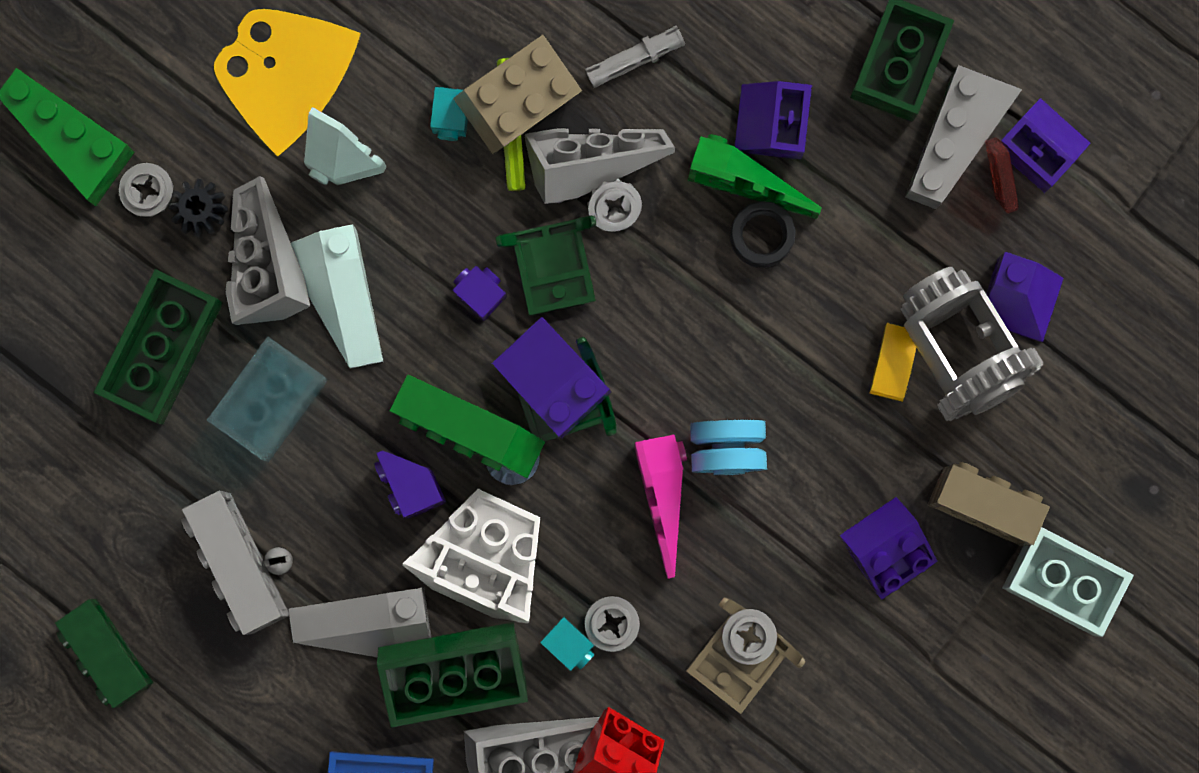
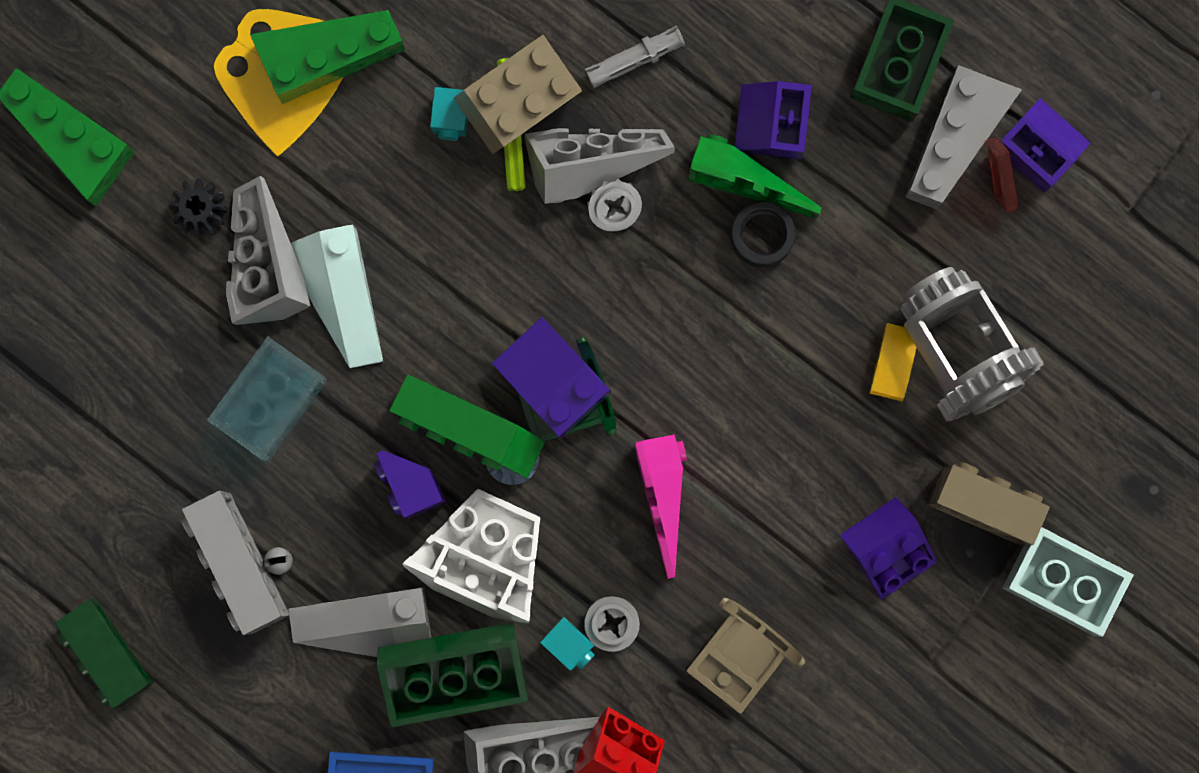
(141, 175): light grey gear -> none
(158, 347): dark green brick -> none
(325, 51): none -> green wedge
(336, 153): light aqua wedge -> none
(479, 291): dark purple brick -> none
(553, 264): dark green piece -> none
(728, 446): medium azure wheel -> none
(763, 629): light grey gear -> none
(1024, 295): dark purple slope -> none

